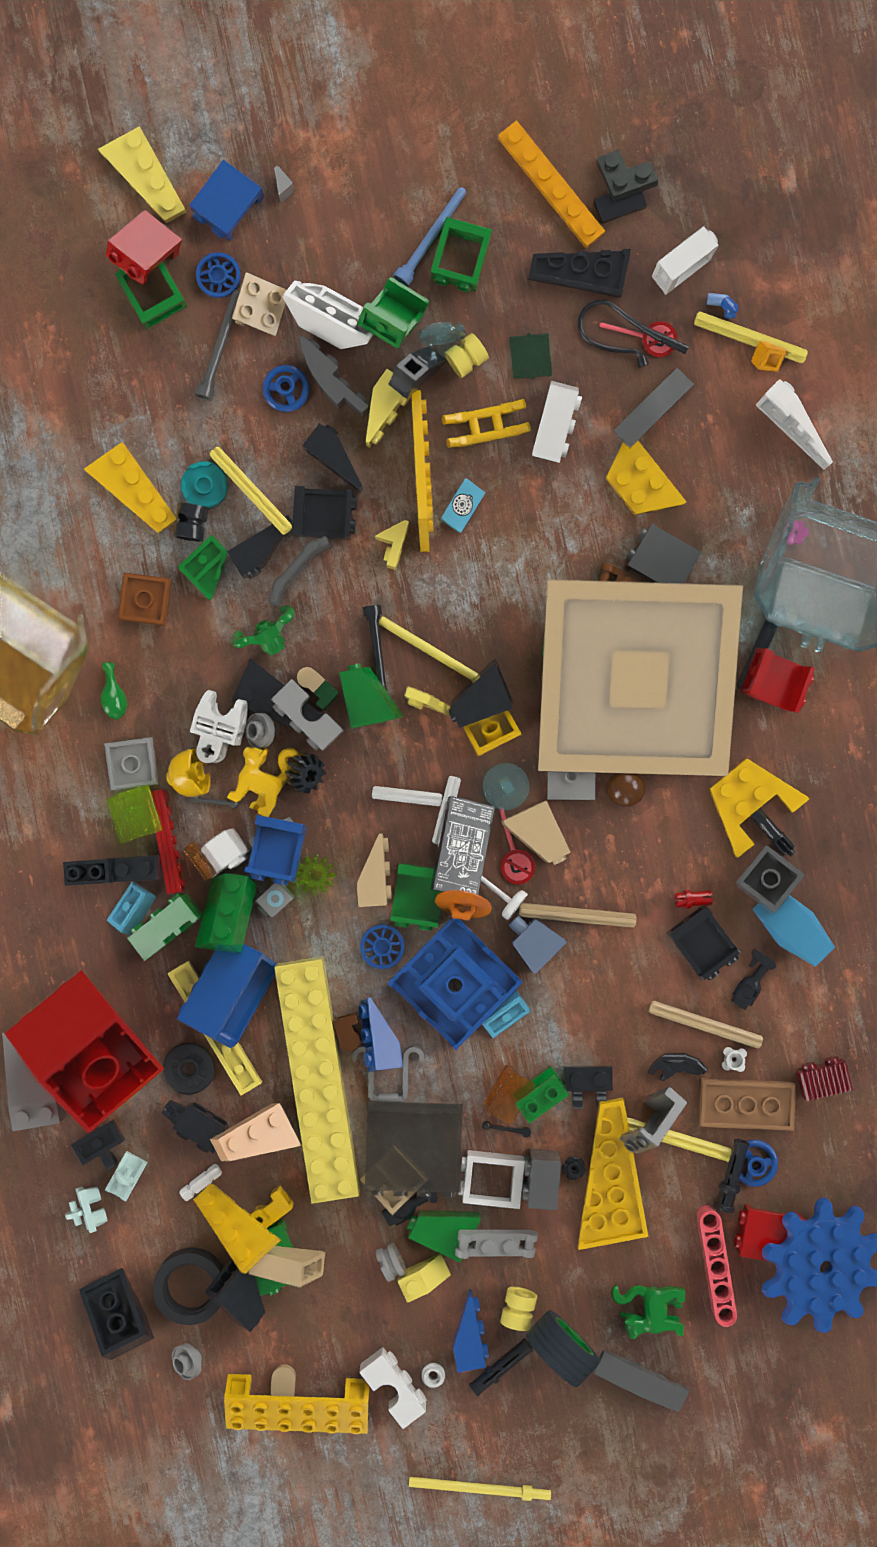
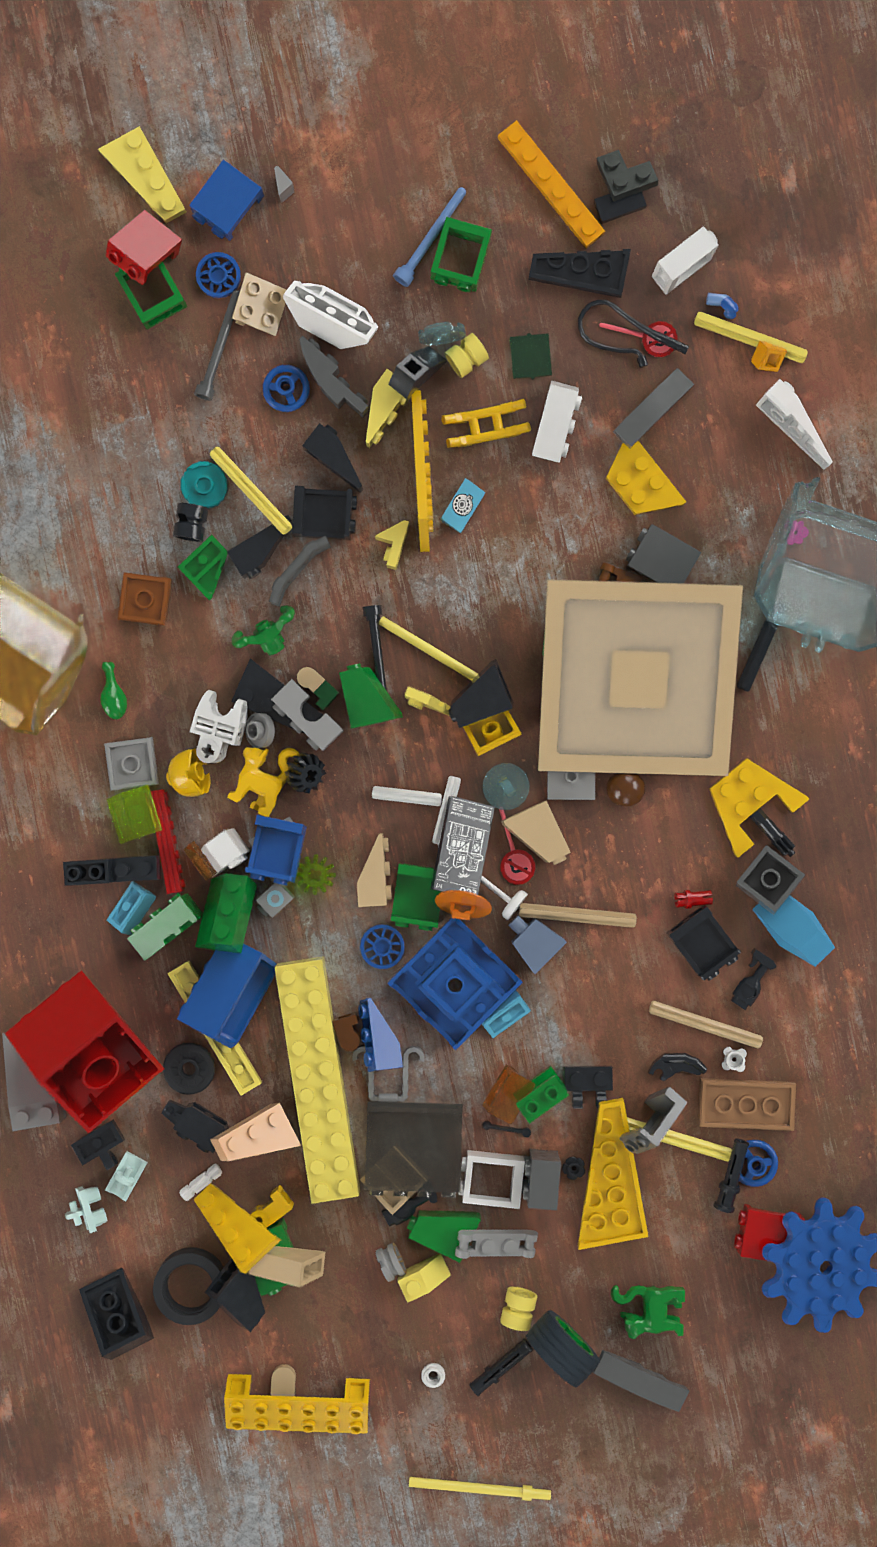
(128, 482): yellow wing -> none
(186, 1361): light grey plate -> none
(194, 800): dark grey hinge -> none
(383, 1370): white arch -> none
(393, 313): green panel -> none
(467, 1342): blue slope -> none
(719, 1276): coral beam -> none
(777, 680): red panel -> none
(824, 1079): dark red brick -> none

